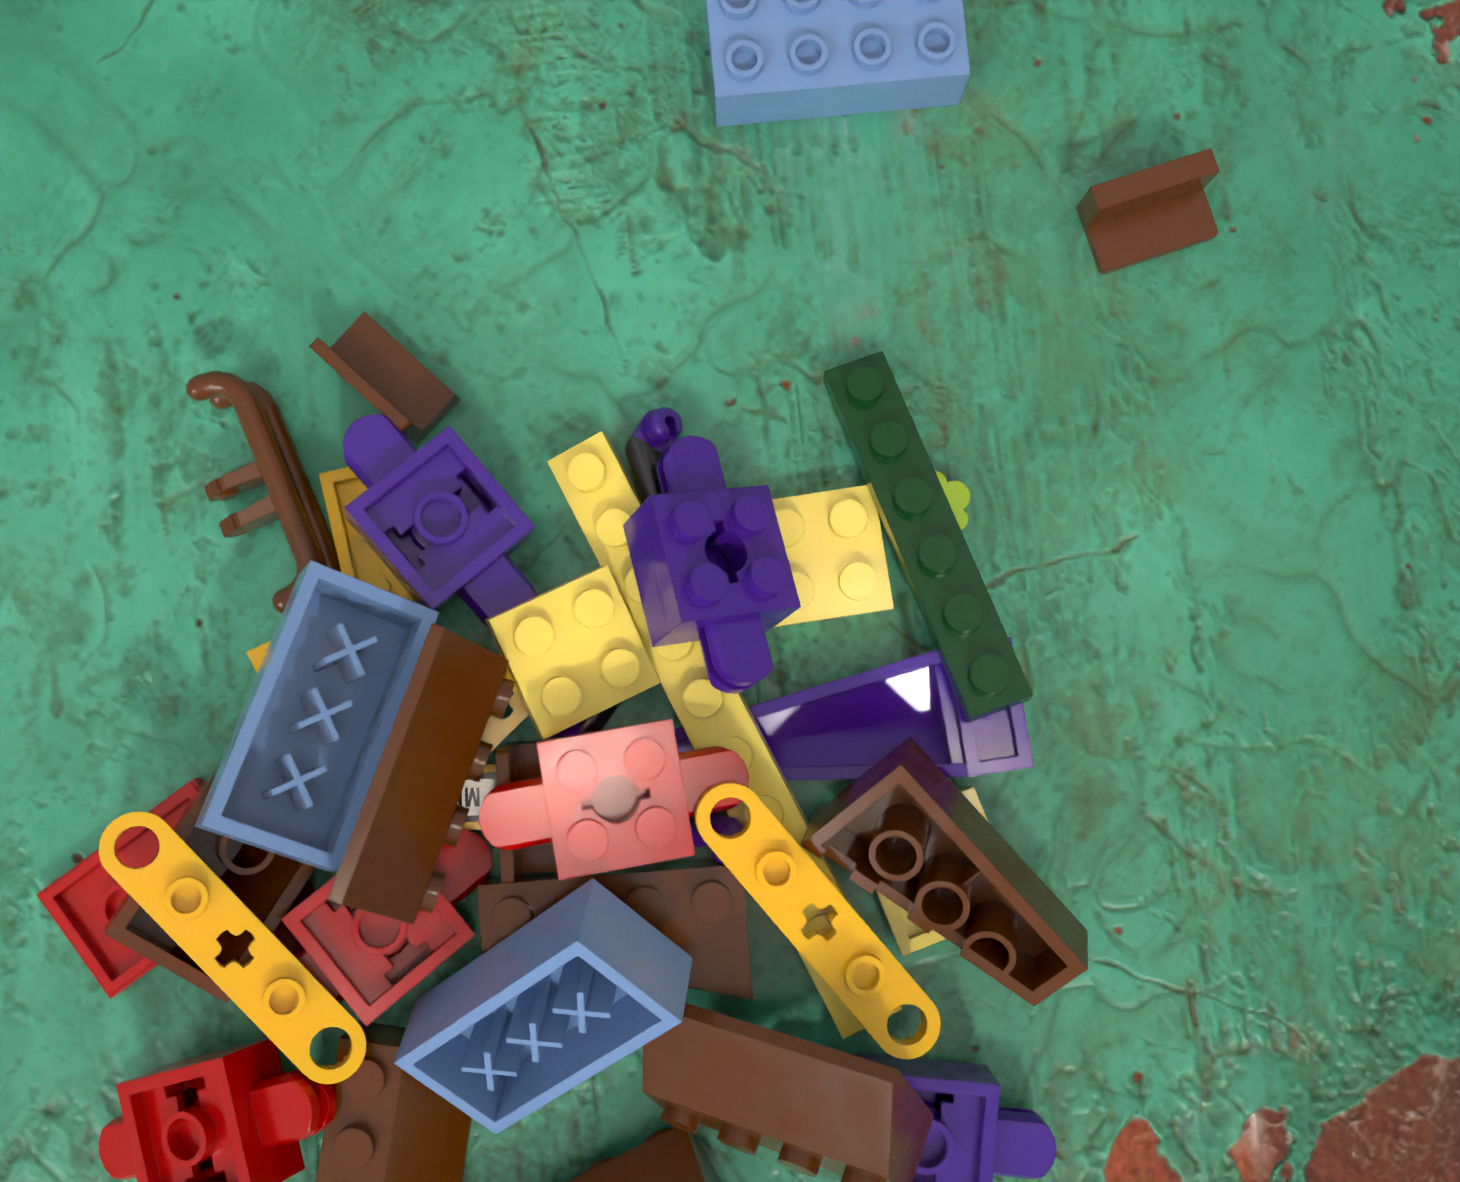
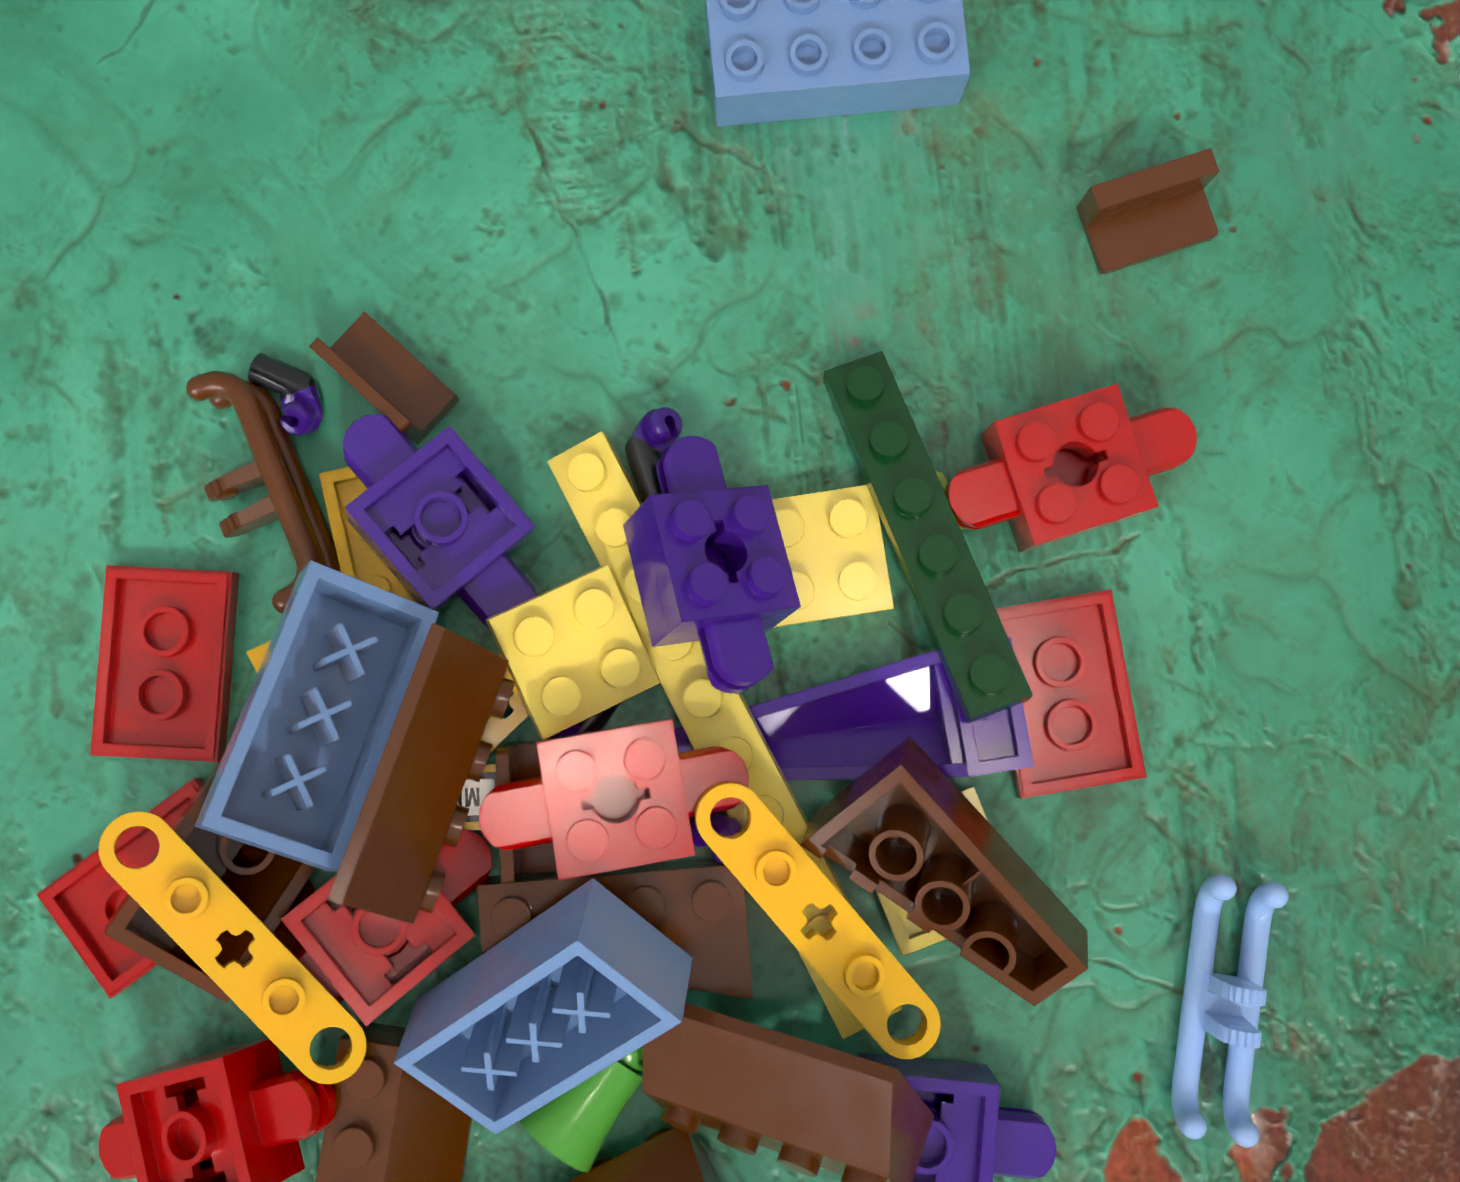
(165, 663): none -> red tile
(297, 393): none -> arm
(581, 1118): none -> bright green plant
(1070, 467): none -> red brick
(1081, 698): none -> tile
(1223, 1007): none -> light blue piece

